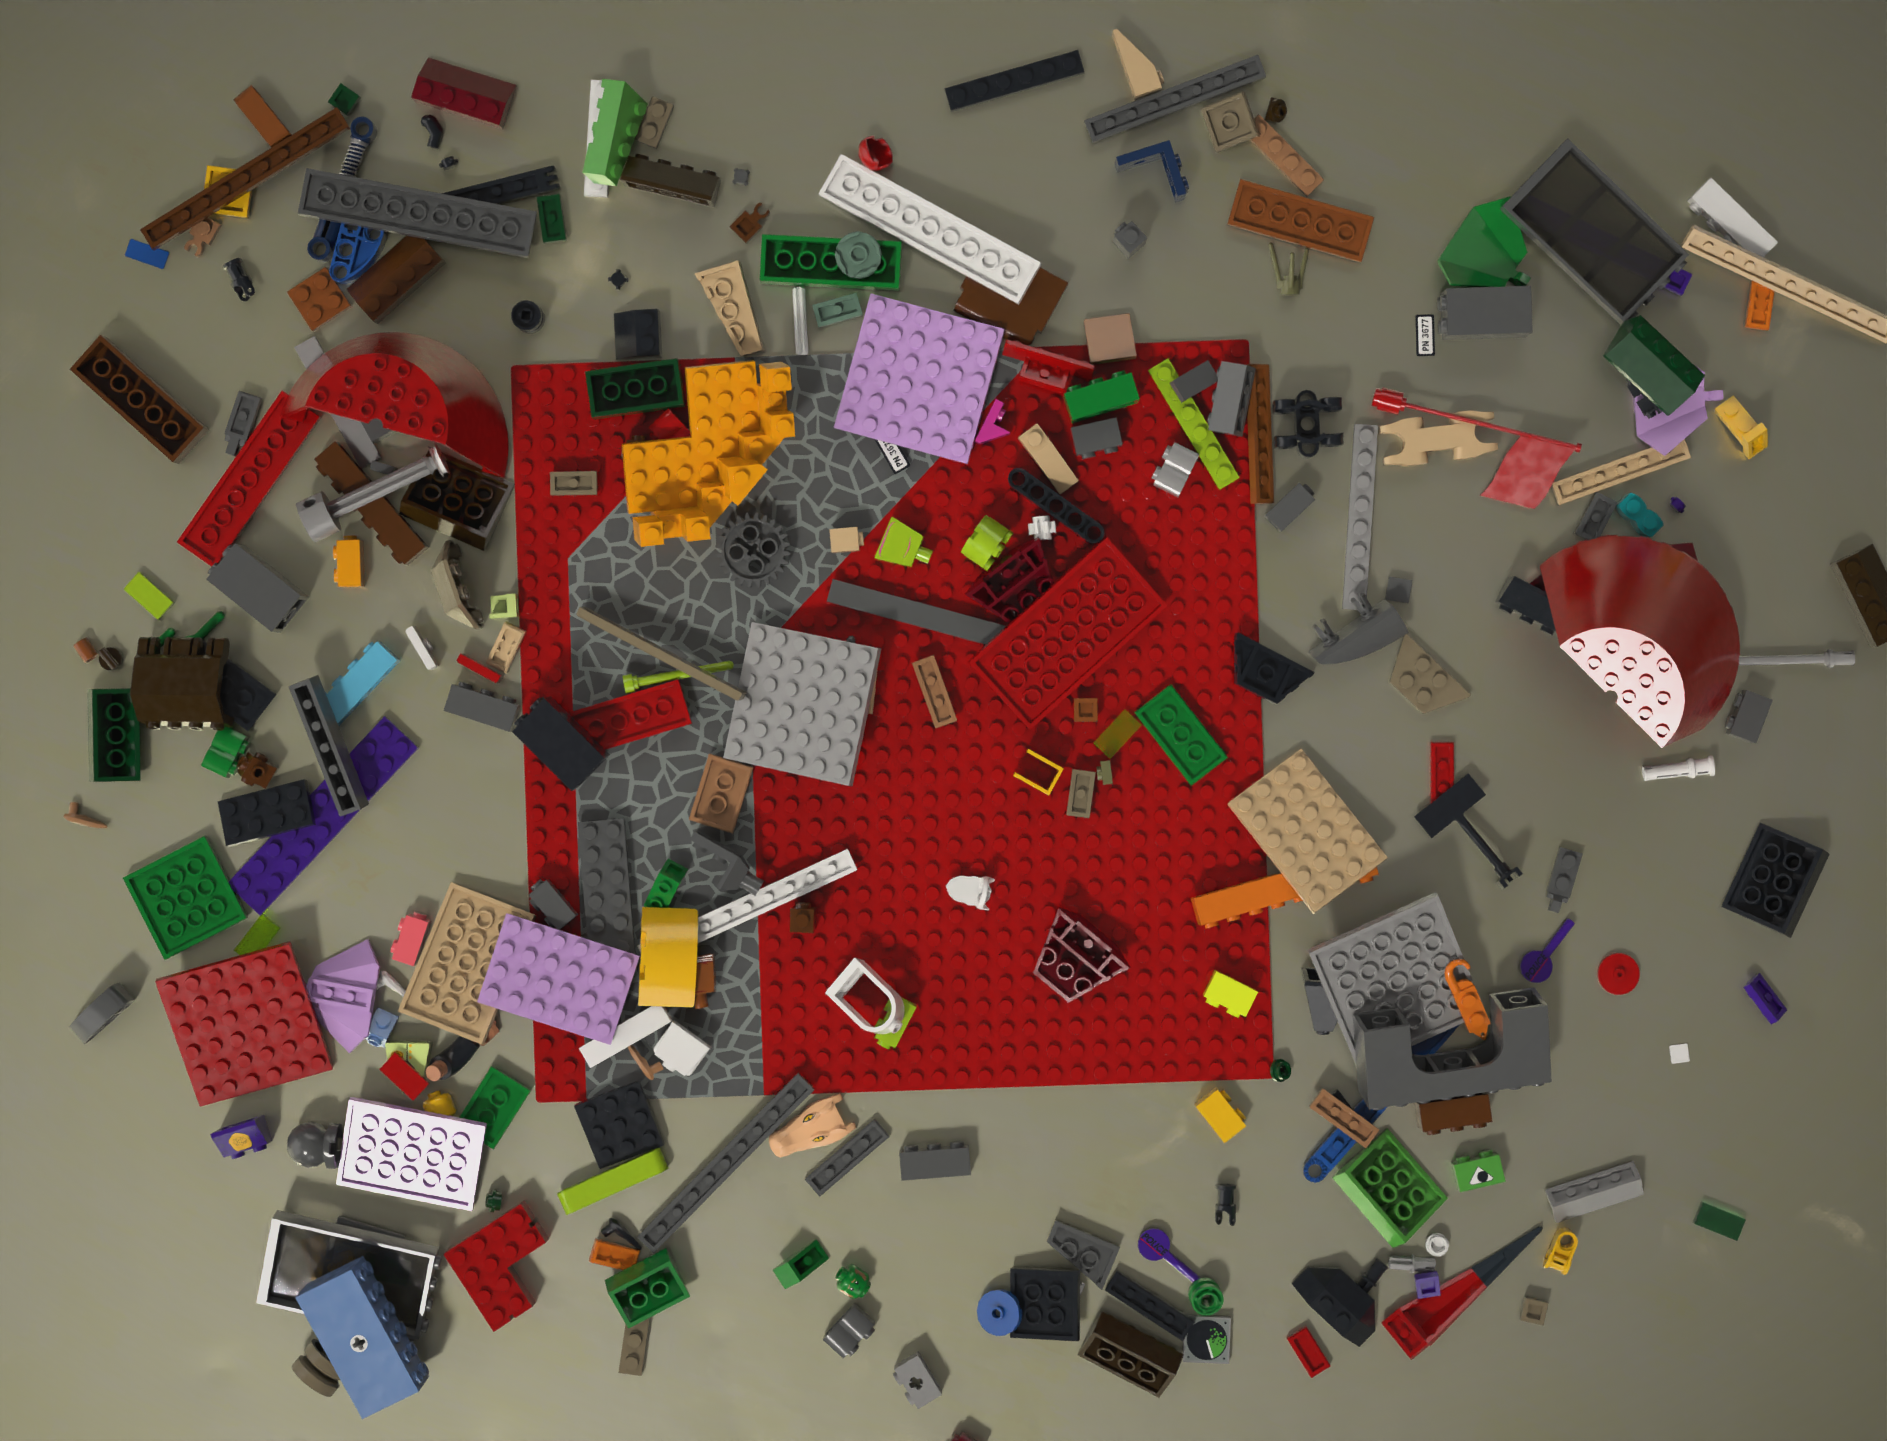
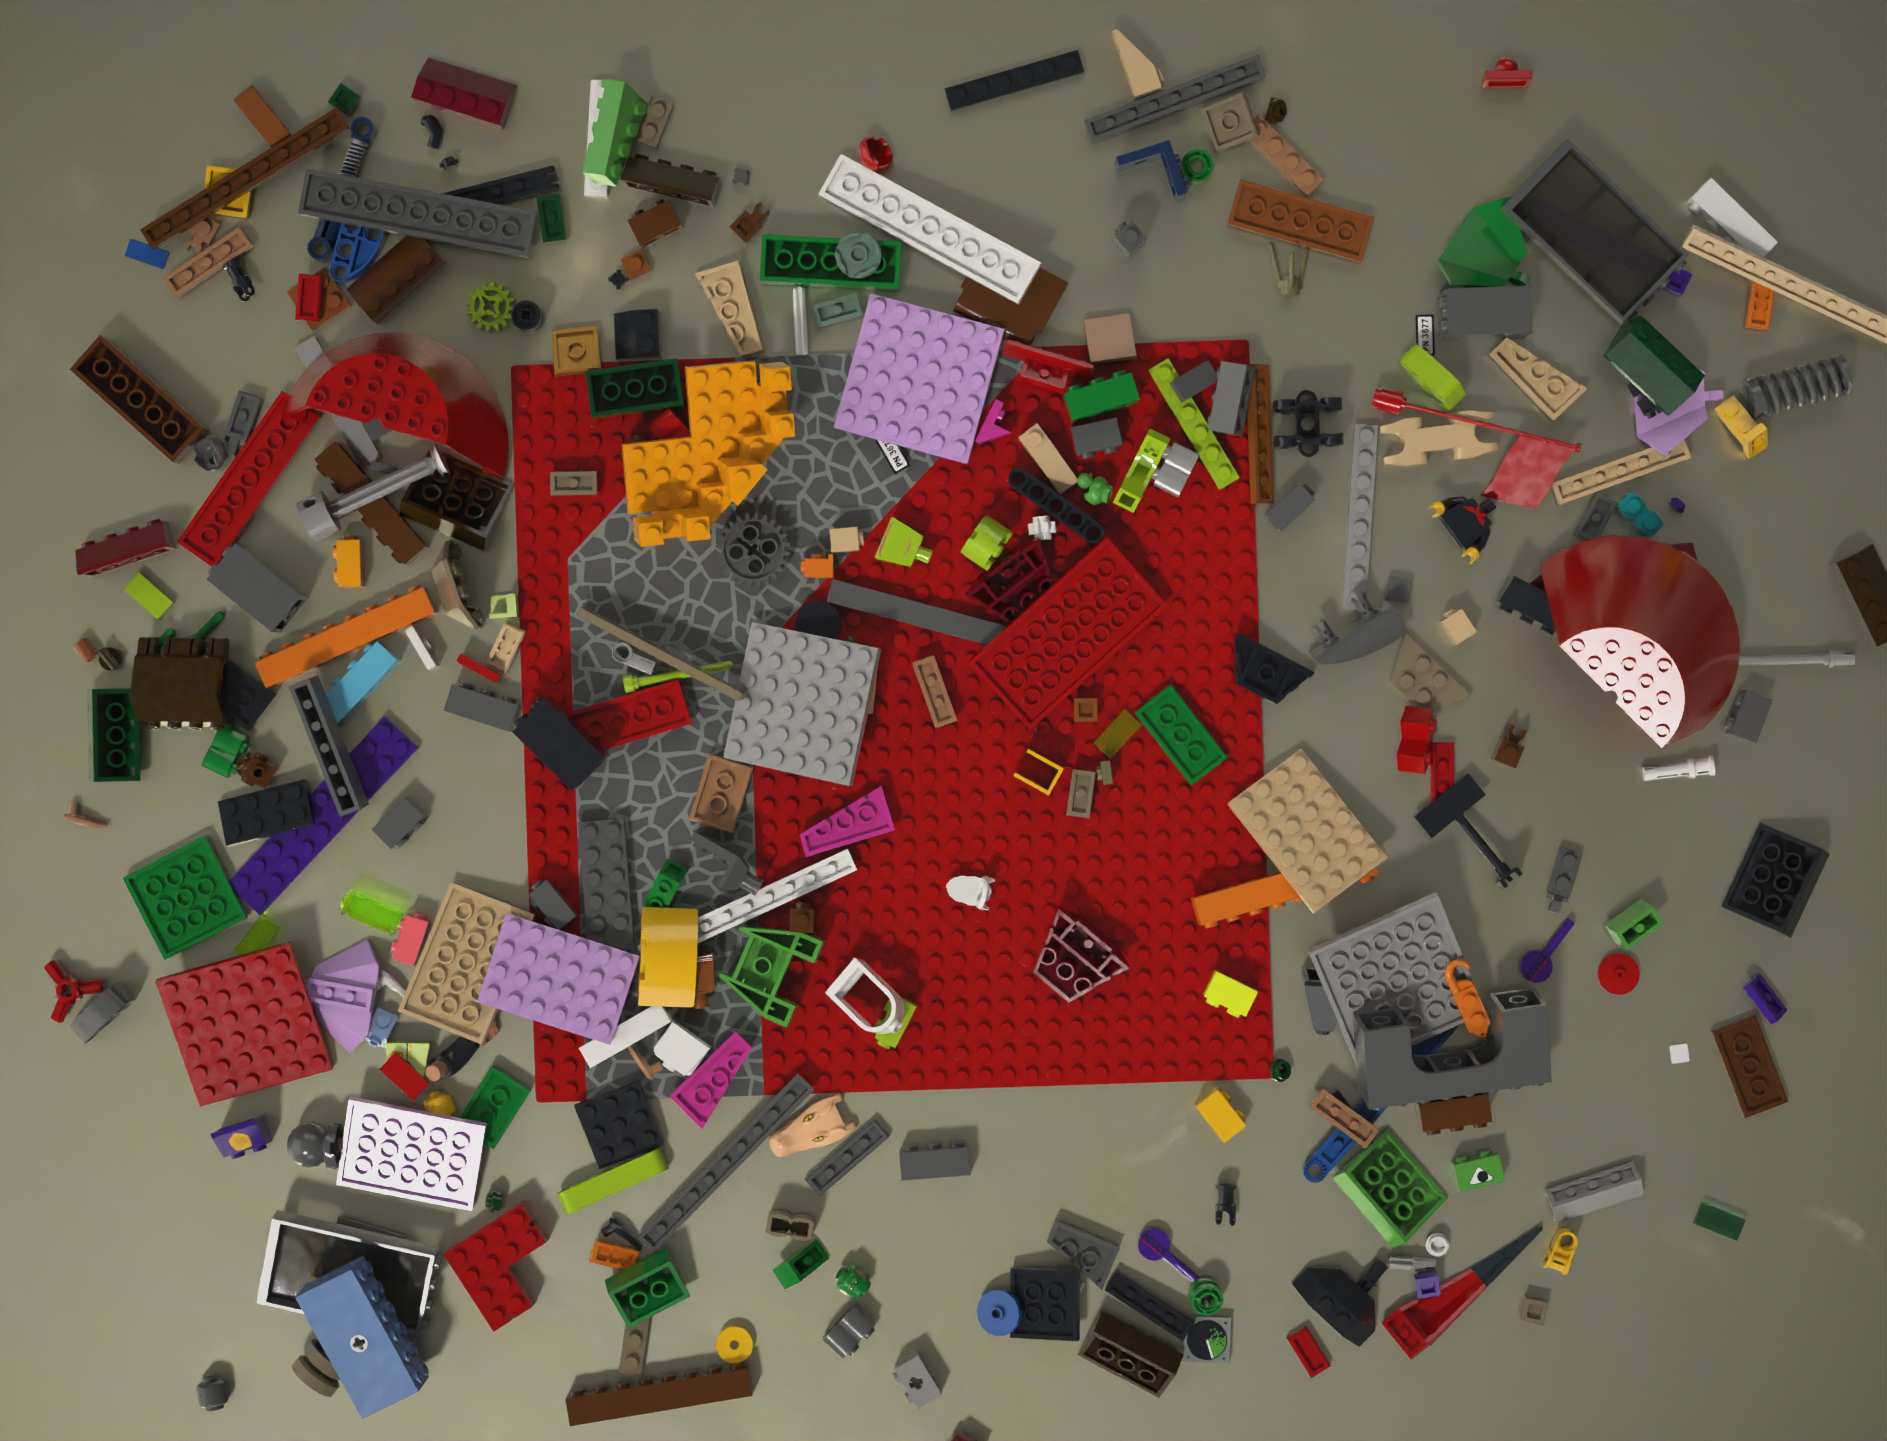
(62, 982): none -> red bush
(124, 549): none -> dark red slope
(207, 262): none -> medium nougat plate
(210, 453): none -> dark grey hair
(212, 1393): none -> dark grey head
(309, 298): none -> red tile
(346, 637): none -> orange brick
(371, 912): none -> clear neon green window
(400, 823): none -> dark grey brick
(483, 313): none -> lime gear
(576, 350): none -> pearl gold plate
(636, 265): none -> dark orange plate
(637, 658): none -> light grey piece
(654, 223): none -> reddish brown brick
(660, 1394): none -> reddish brown brick
(707, 1084): none -> dark pink wing
(731, 1354): none -> yellow piece
(765, 966): none -> bright green wedge
(796, 1226): none -> dark tan brick
(818, 566): none -> orange brick
(818, 619): none -> black tile
(854, 823): none -> dark pink wing
(1099, 489): none -> bright green animal
(1141, 470): none -> lime arch
(1208, 165): none -> green wheel
(1417, 739): none -> red brick
(1433, 377): none -> lime beam
(1457, 625): none -> tan brick
(1466, 522): none -> black torso
(1507, 75): none -> red tile
(1508, 750): none -> reddish brown brick
(1538, 379): none -> tan wing
(1634, 924): none -> bright green brick
(1749, 1066): none -> reddish brown tile
(1835, 368): none -> dark grey piece

